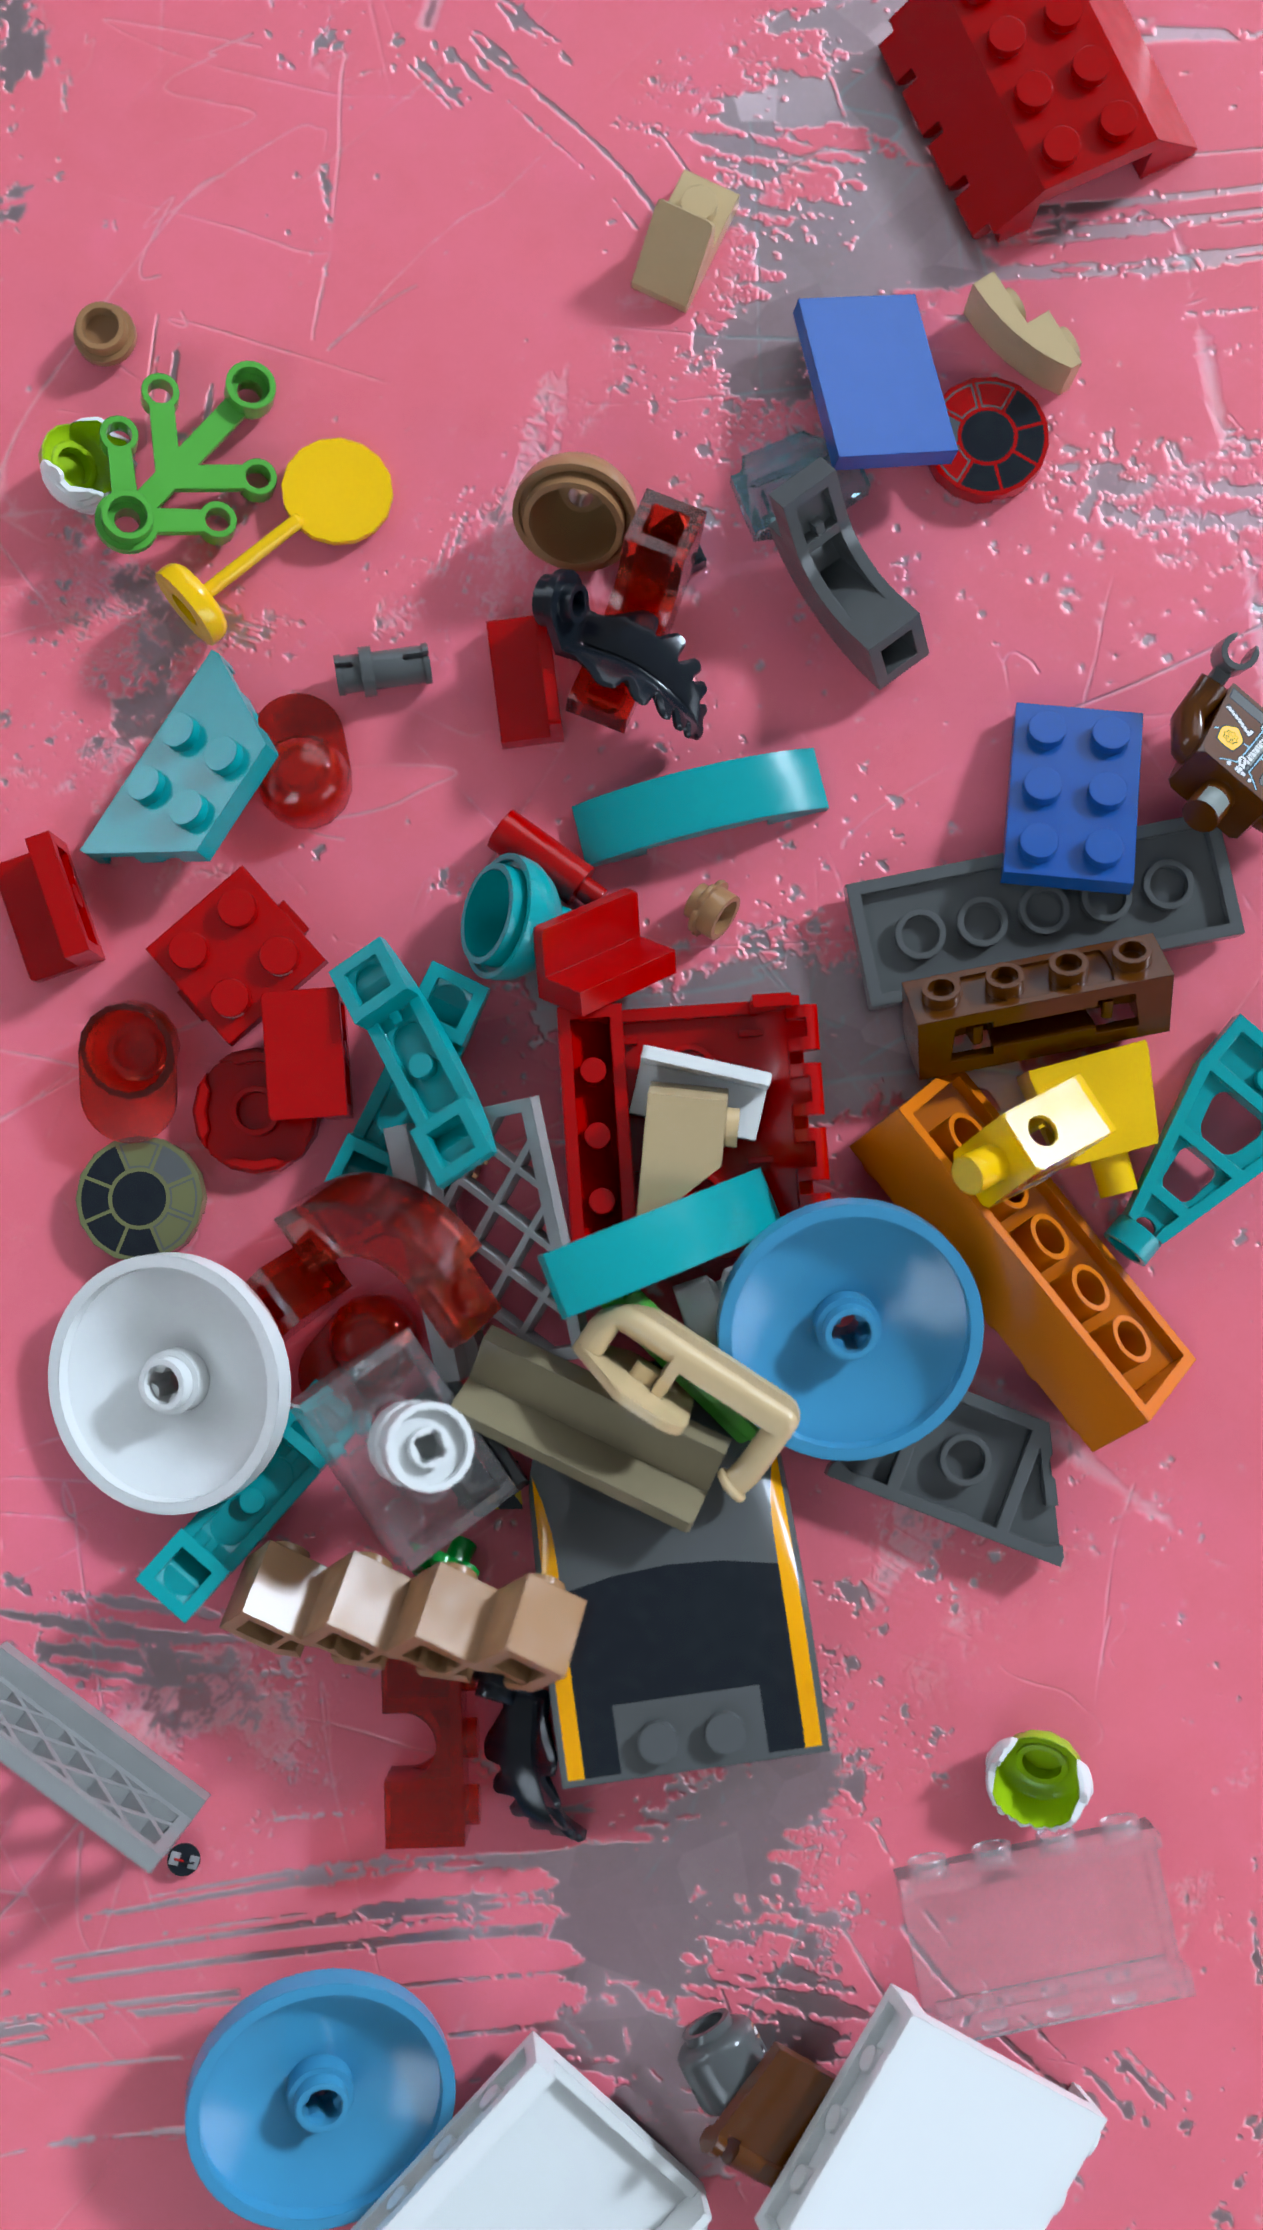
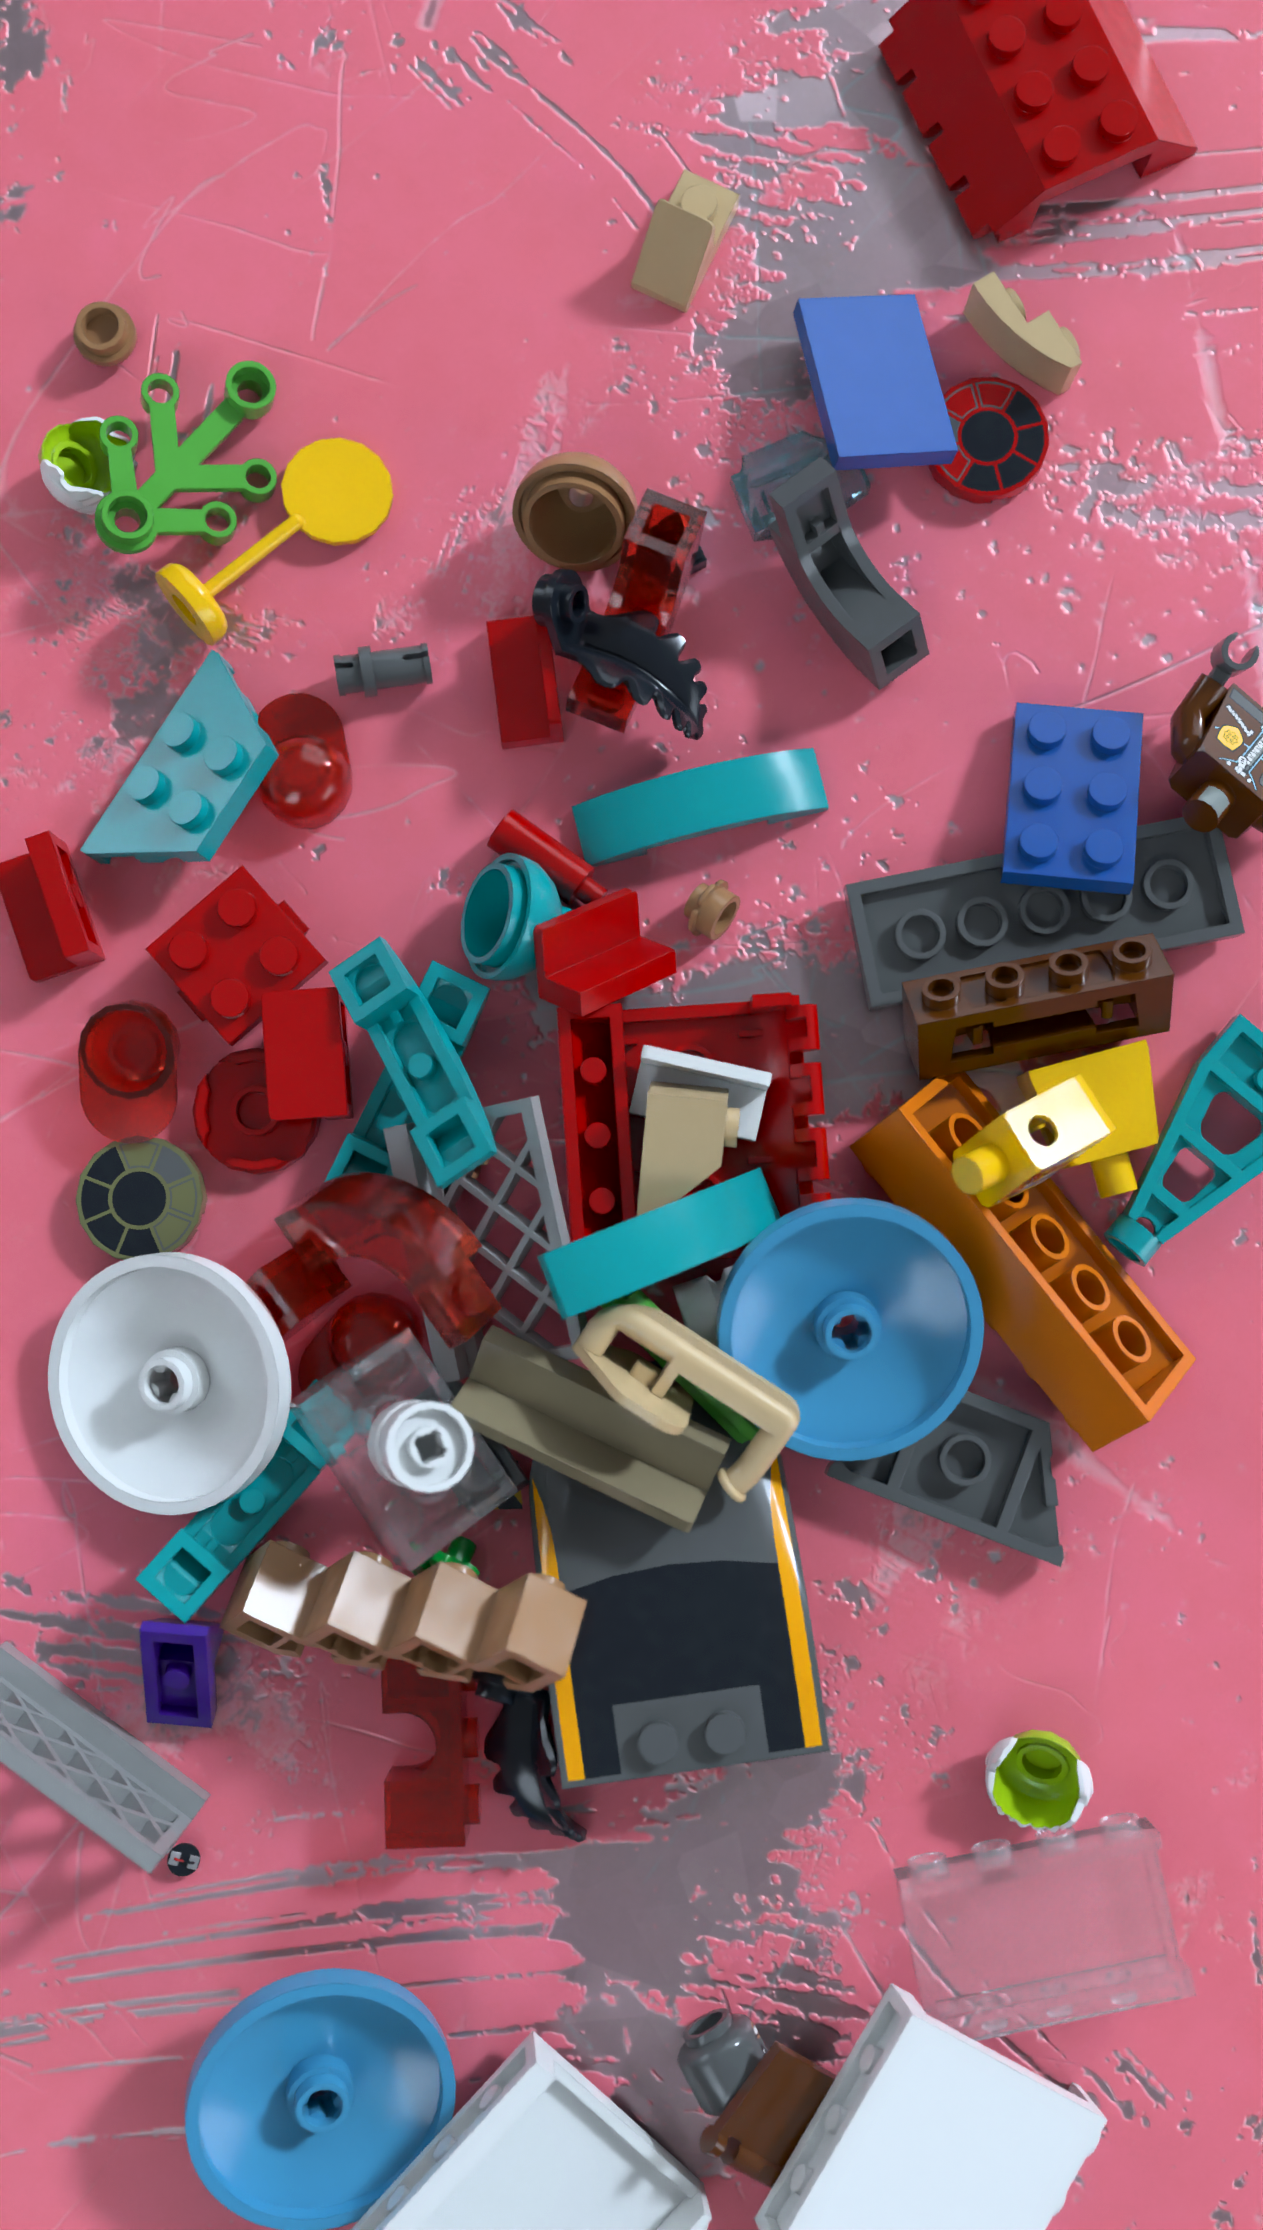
(180, 1670): none -> dark purple slope

